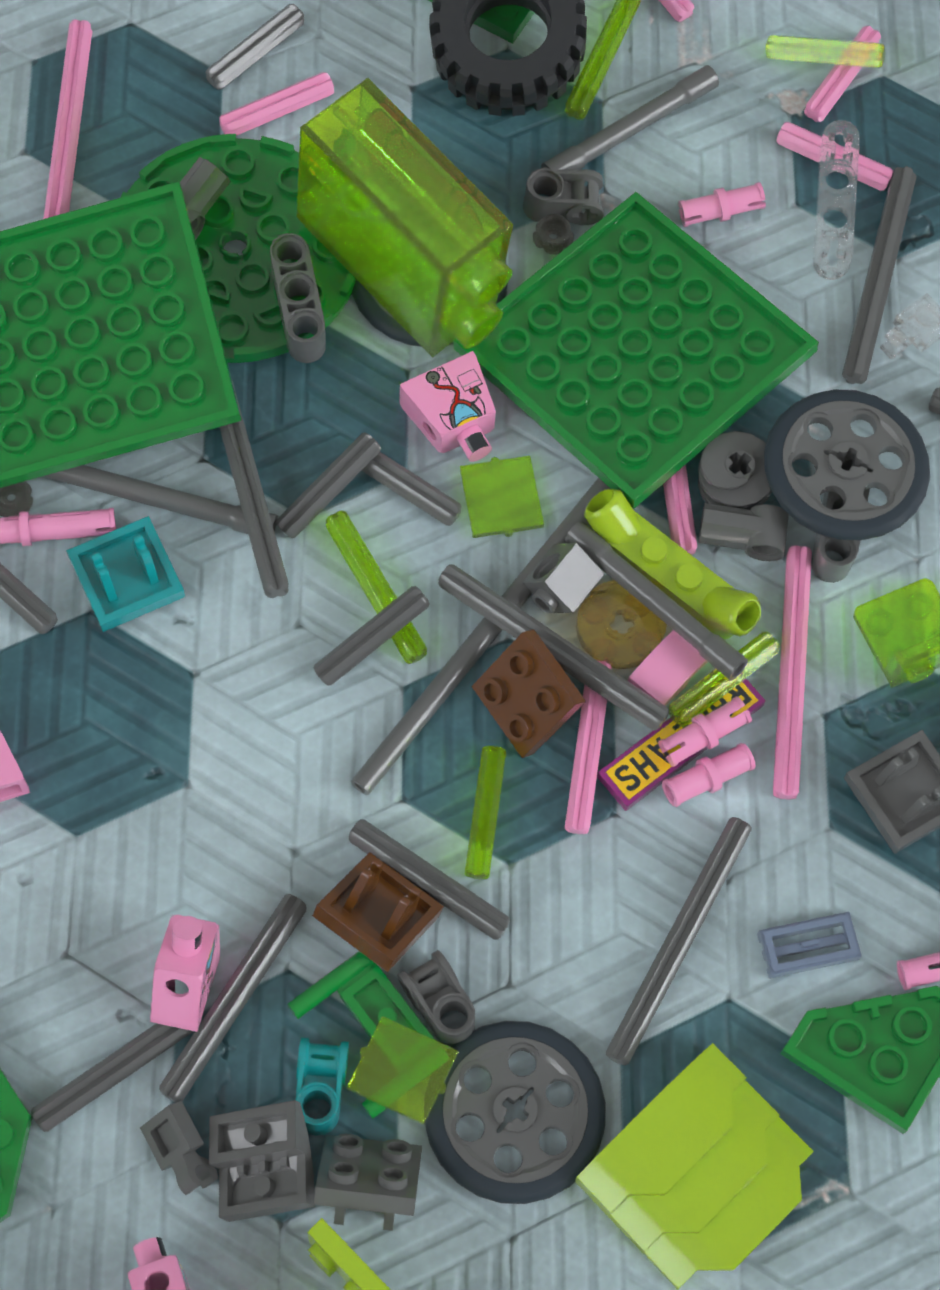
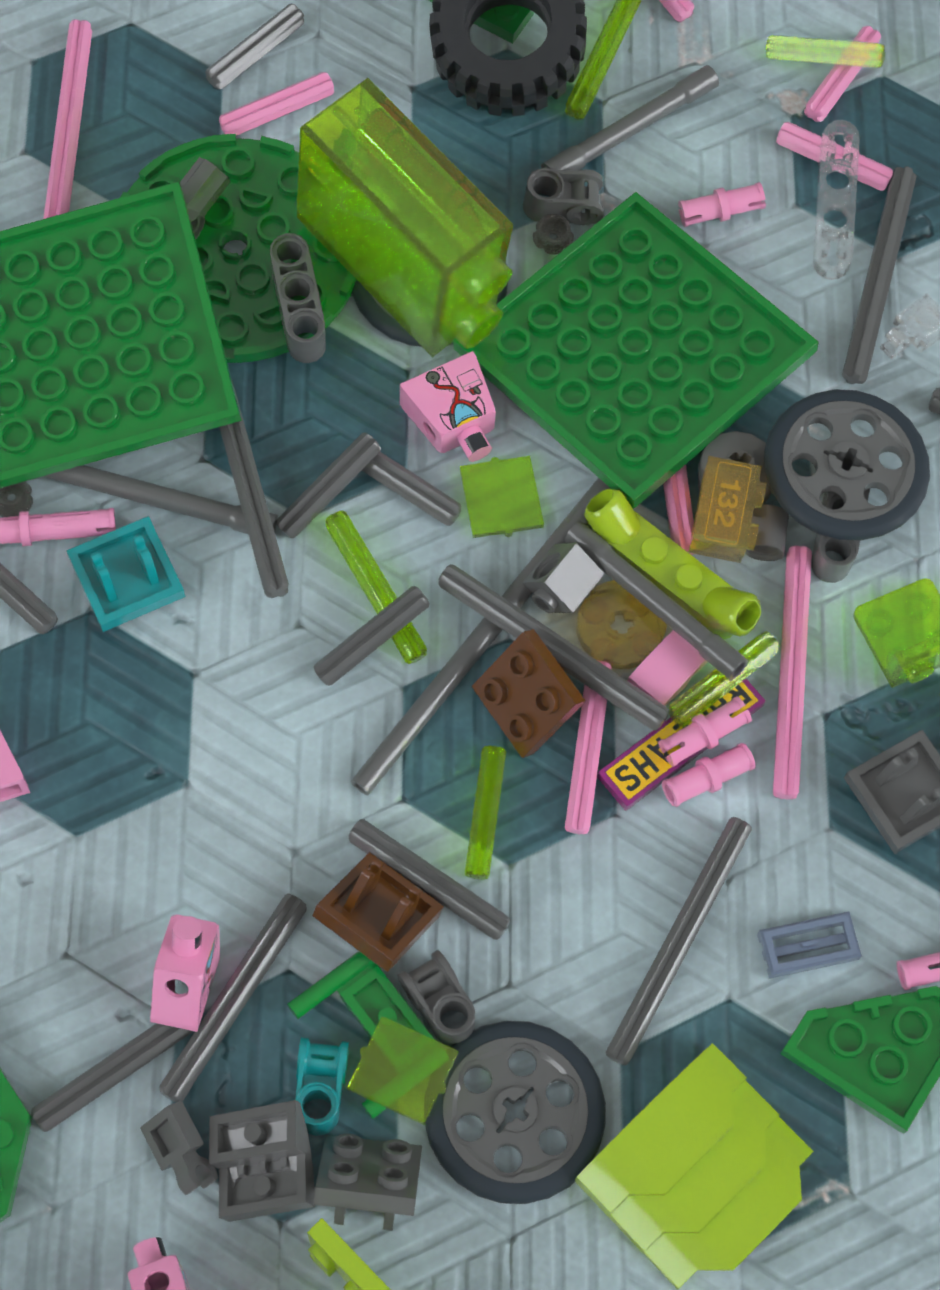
(726, 509): none -> clear yellow brick

